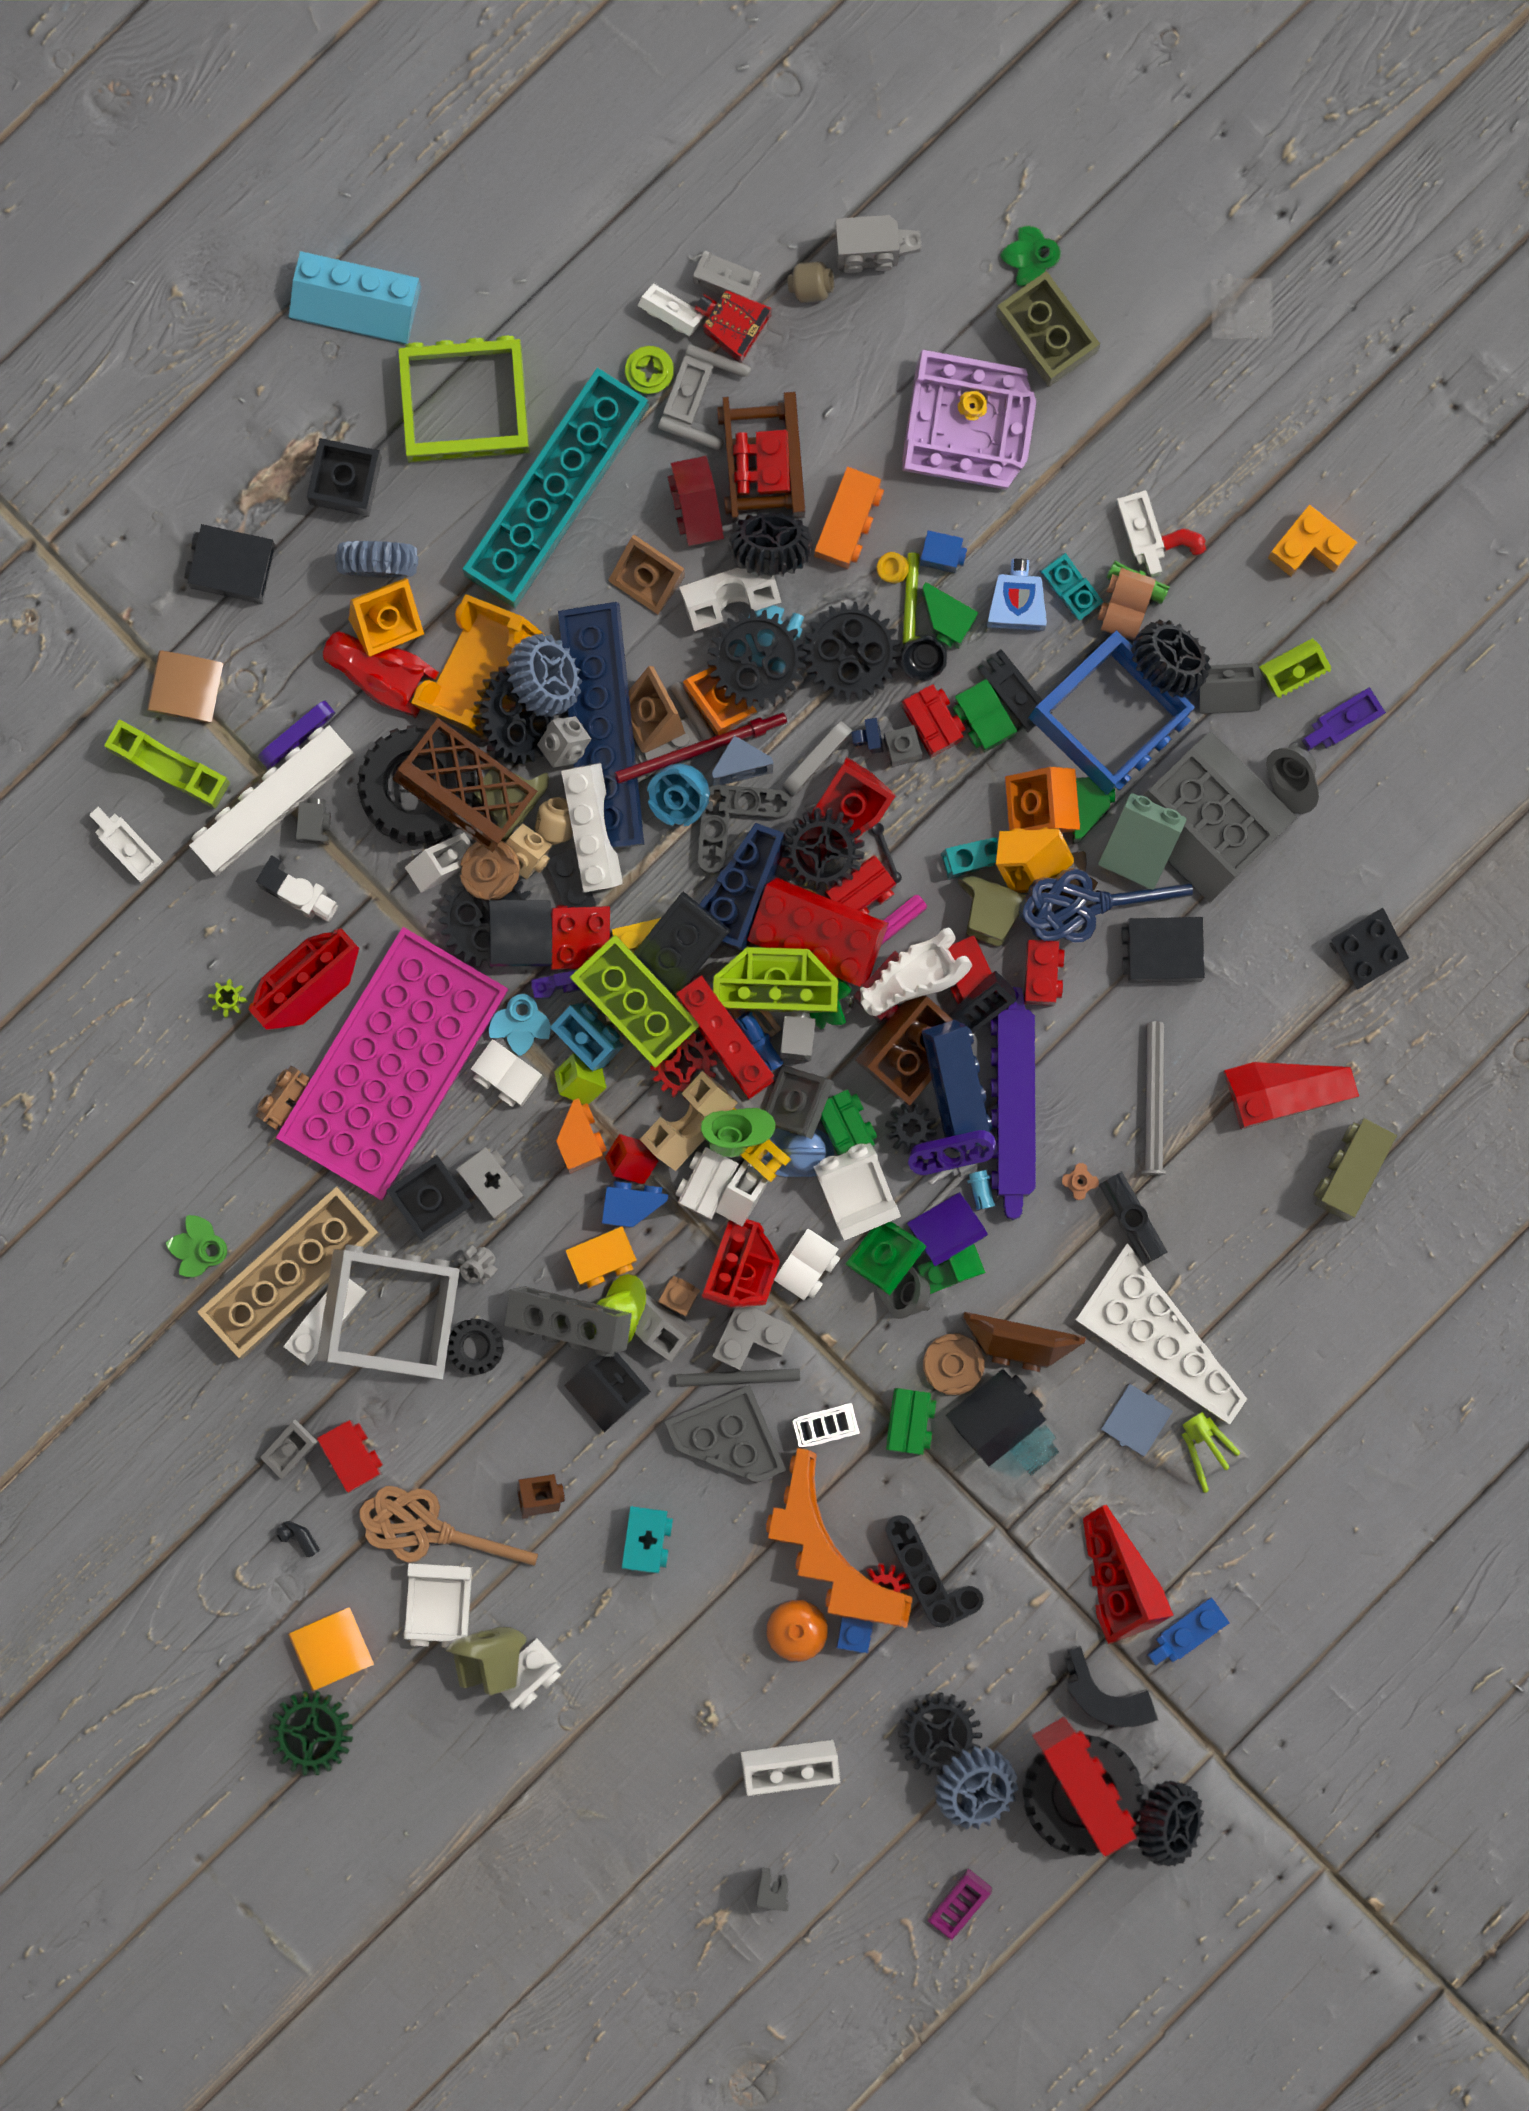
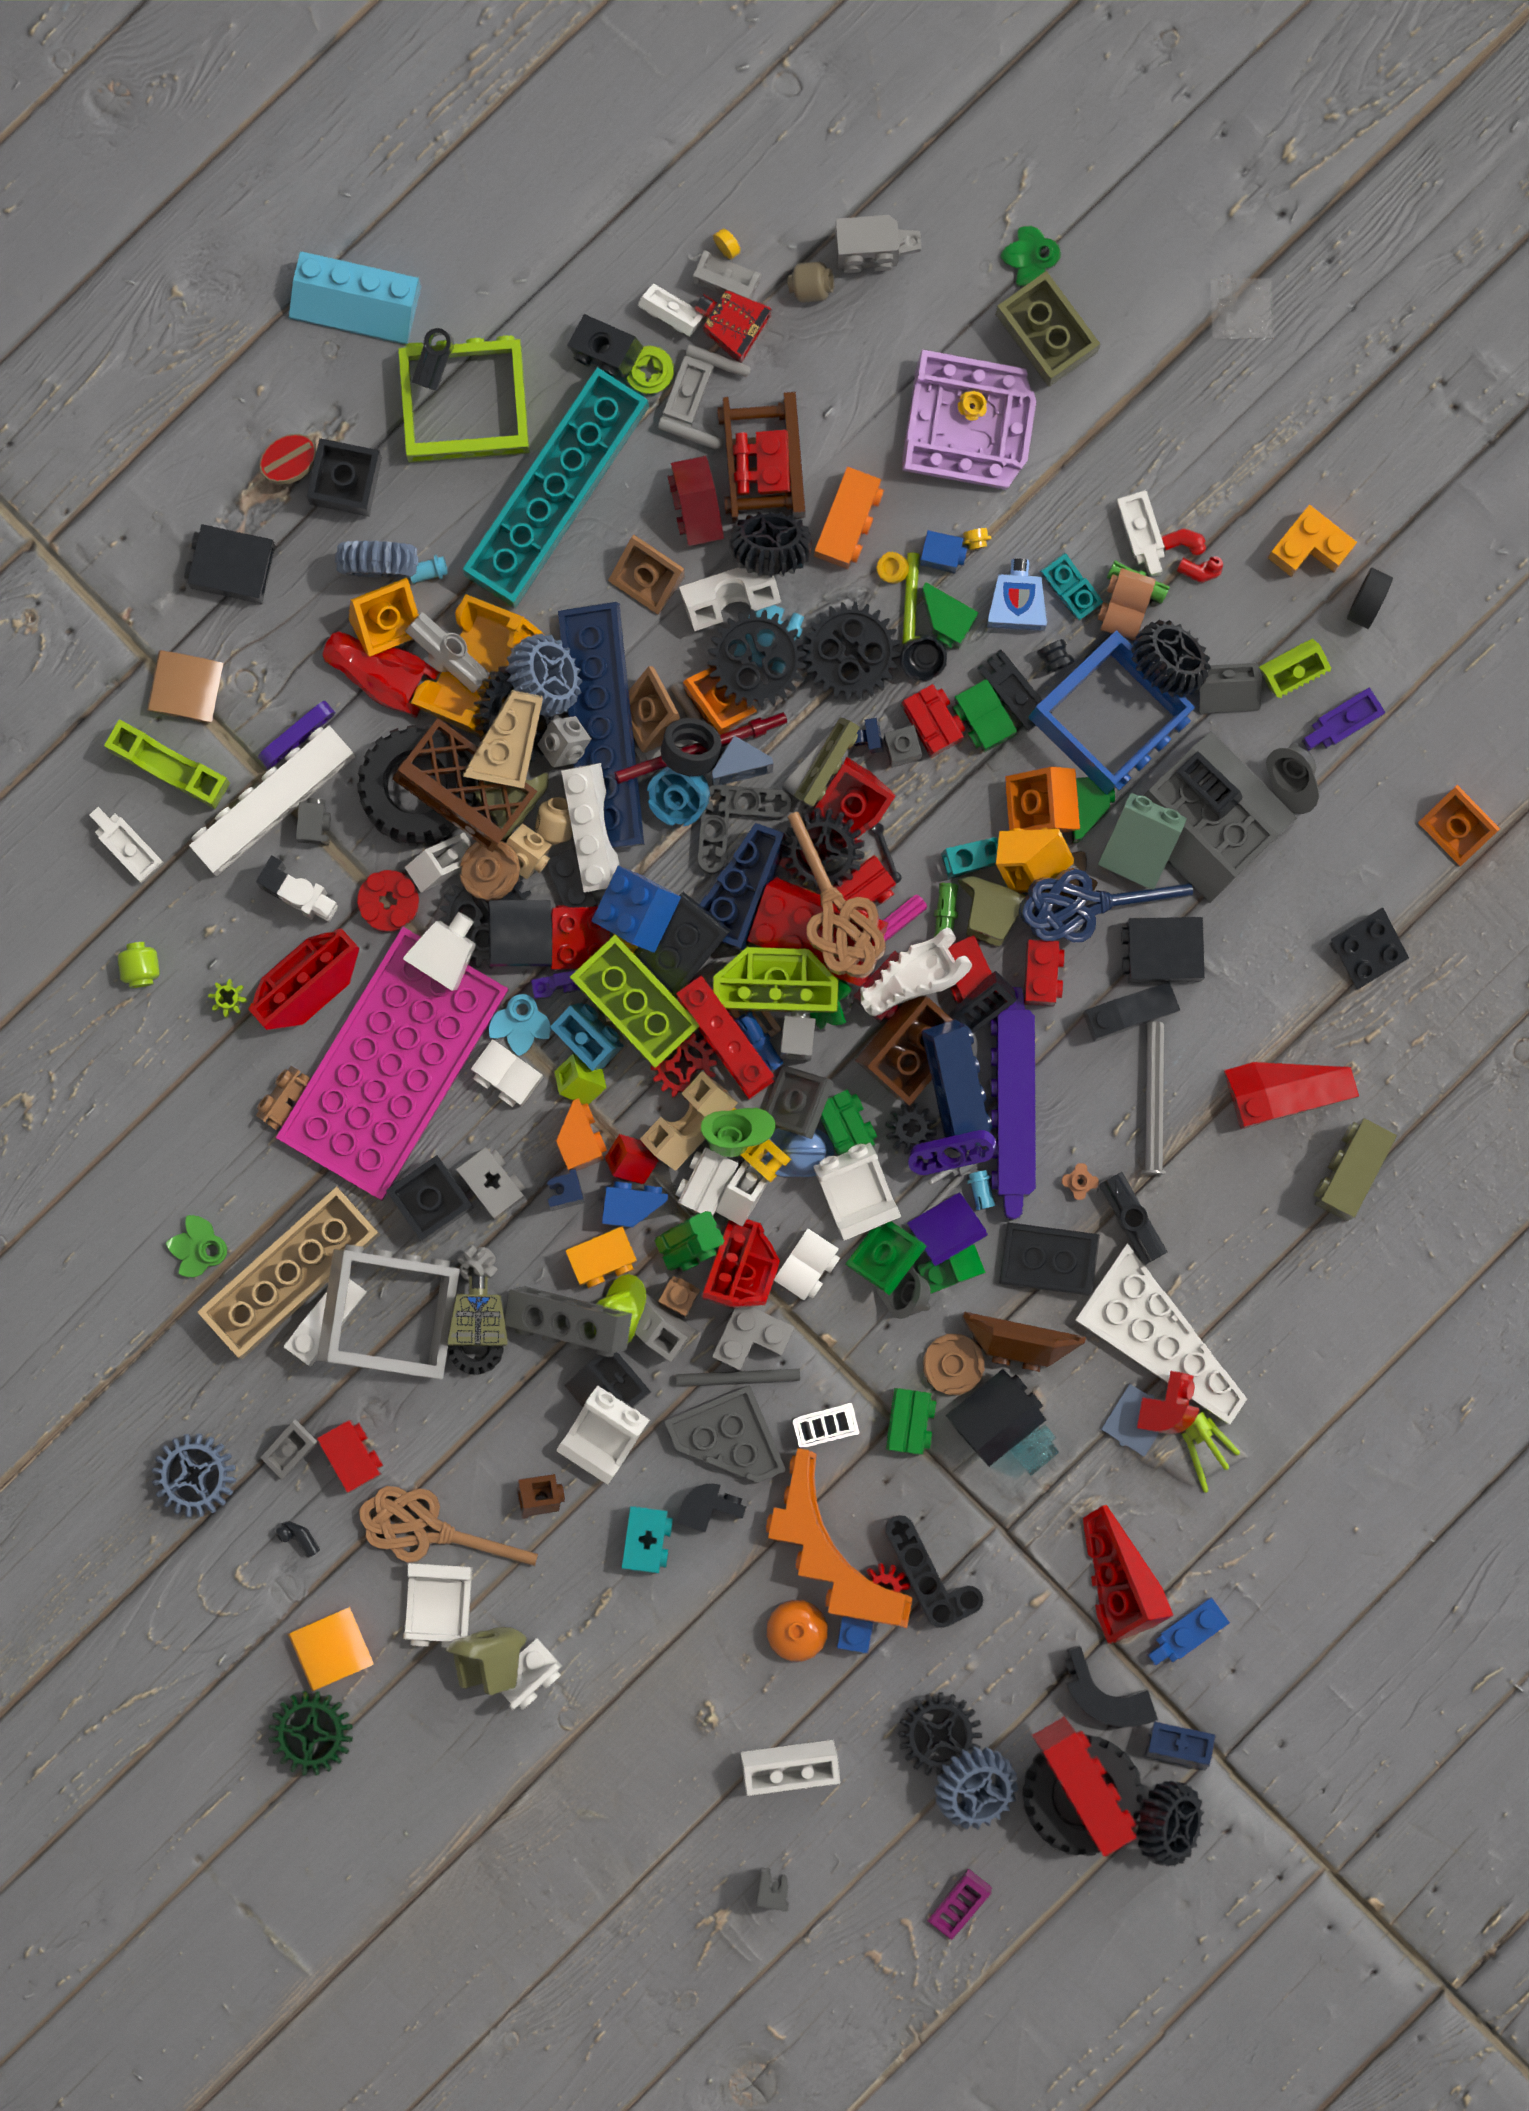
(138, 965): none -> lime head
(187, 1462): none -> sand blue gear
(288, 459): none -> red piece
(397, 915): none -> red plate
(430, 569): none -> medium azure pin
(431, 362): none -> black piece
(444, 951): none -> white torso
(447, 652): none -> light grey piece
(477, 1317): none -> torso
(509, 742): none -> tan wing
(569, 1189): none -> dark blue hinge
(593, 335): none -> black brick
(603, 1435): none -> white panel
(636, 909): none -> blue brick
(690, 1241): none -> green brick
(696, 731): none -> black tyre
(701, 1501): none -> black brick
(726, 243): none -> yellow tile
(827, 762): none -> olive plate
(830, 895): none -> medium nougat piece
(946, 907): none -> bright green pin
(976, 538): none -> yellow plate
(1049, 1259): none -> black tile
(1055, 656): none -> black wheel
(1131, 1011): none -> black slope
(1174, 1413): none -> red brick
(1180, 1746): none -> dark blue hinge
(1202, 572): none -> red arm
(1228, 802): none -> black slope
(1370, 598): none -> black tyre
(1458, 825): none -> orange slope

